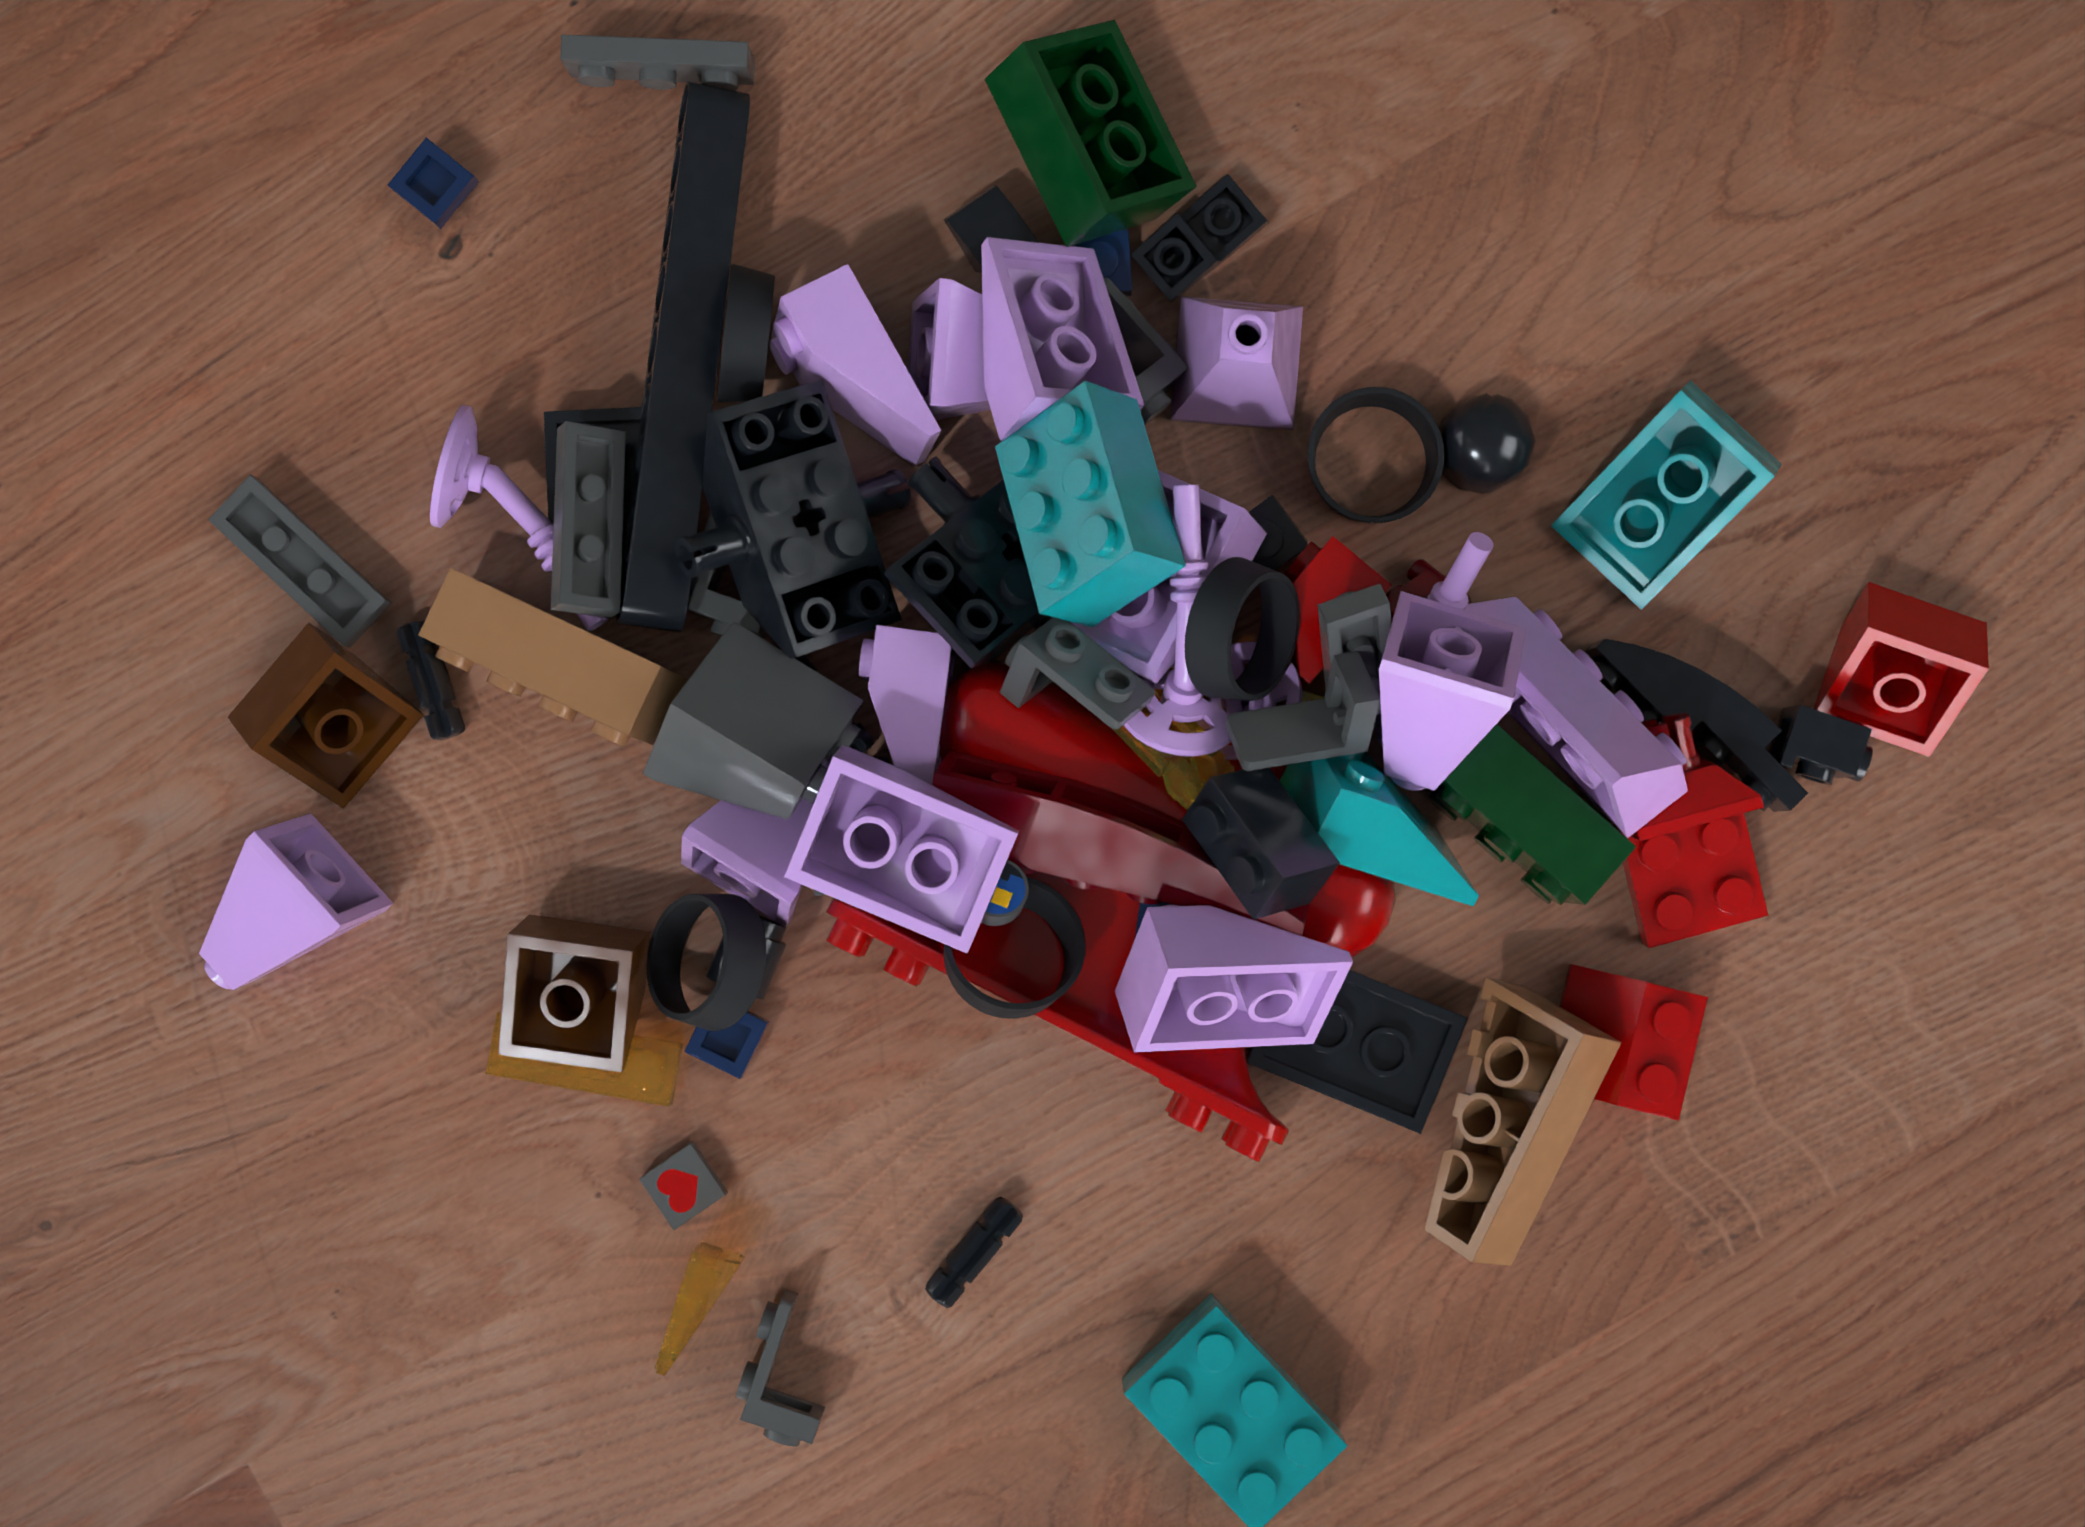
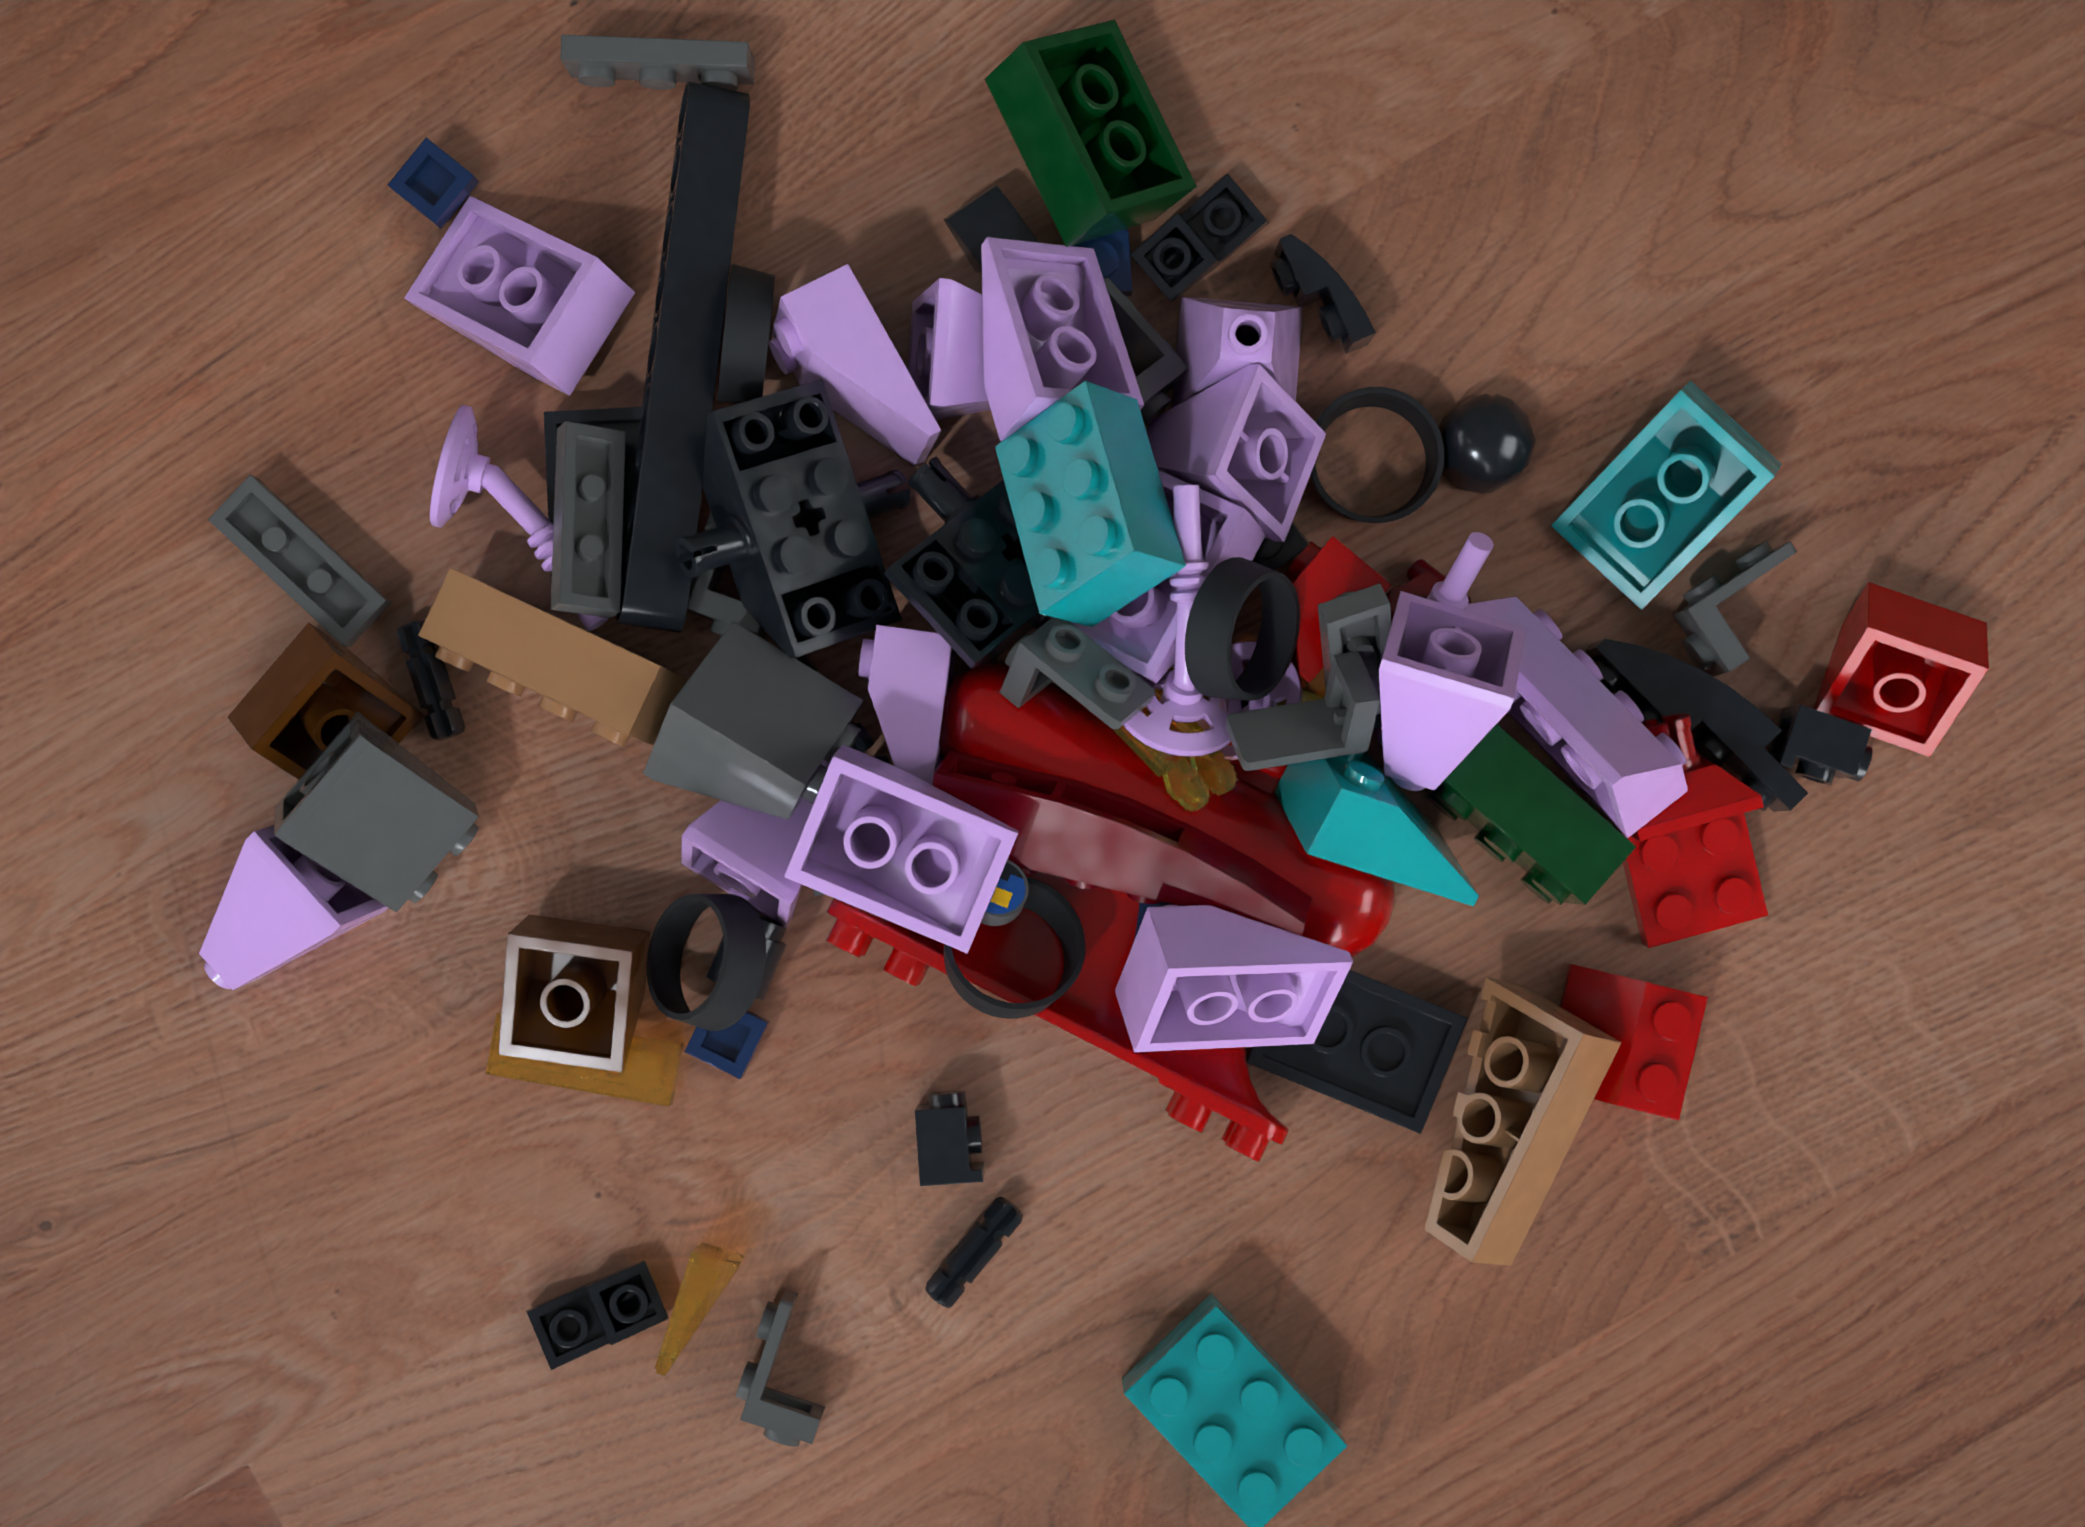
(375, 815): none -> dark grey slope
(521, 294): none -> lavender slope
(597, 1314): none -> black slope
(683, 1185): dark grey tile -> none
(947, 1140): none -> black brick
(1243, 445): none -> lavender slope
(1260, 841): black brick -> none
(1311, 278): none -> black slope
(1709, 637): none -> dark grey bracket

